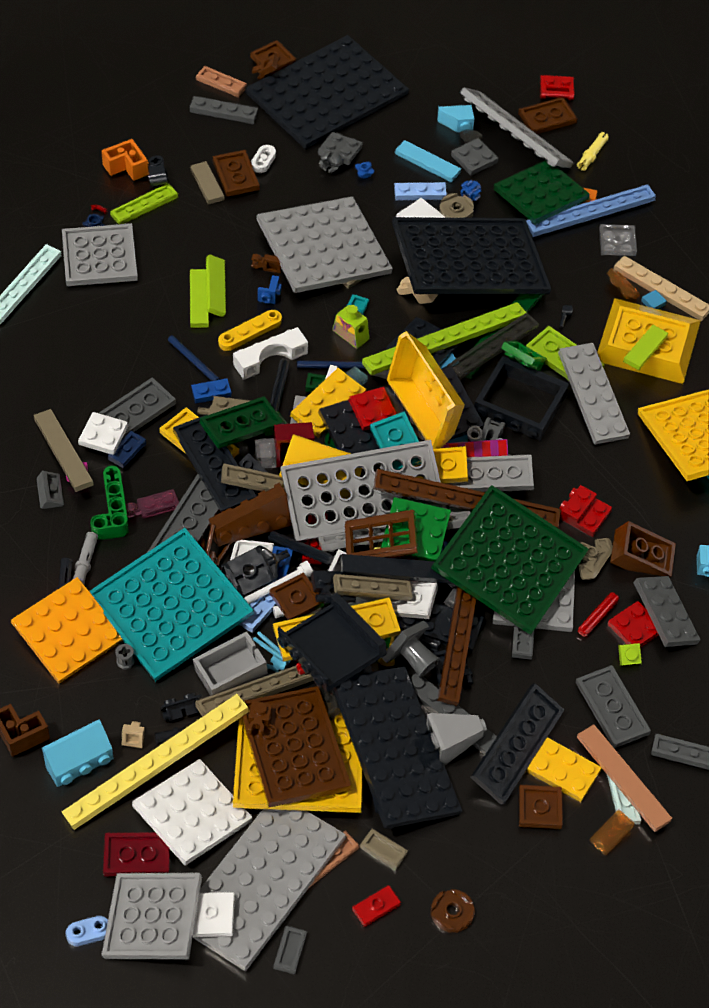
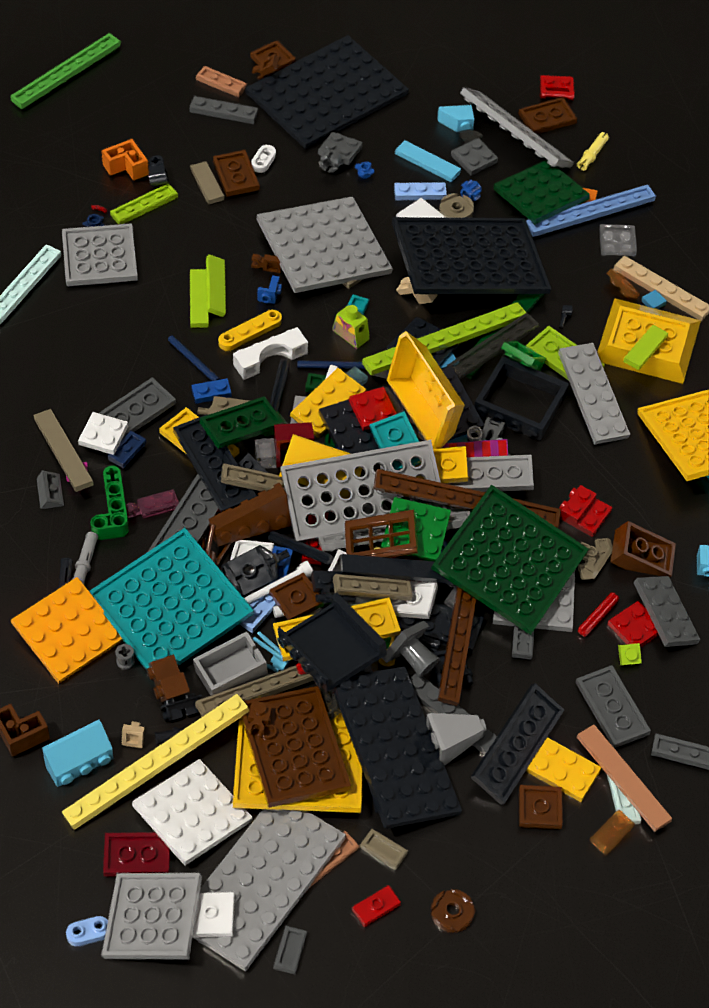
(65, 71): none -> bright green plate
(167, 678): none -> reddish brown brick

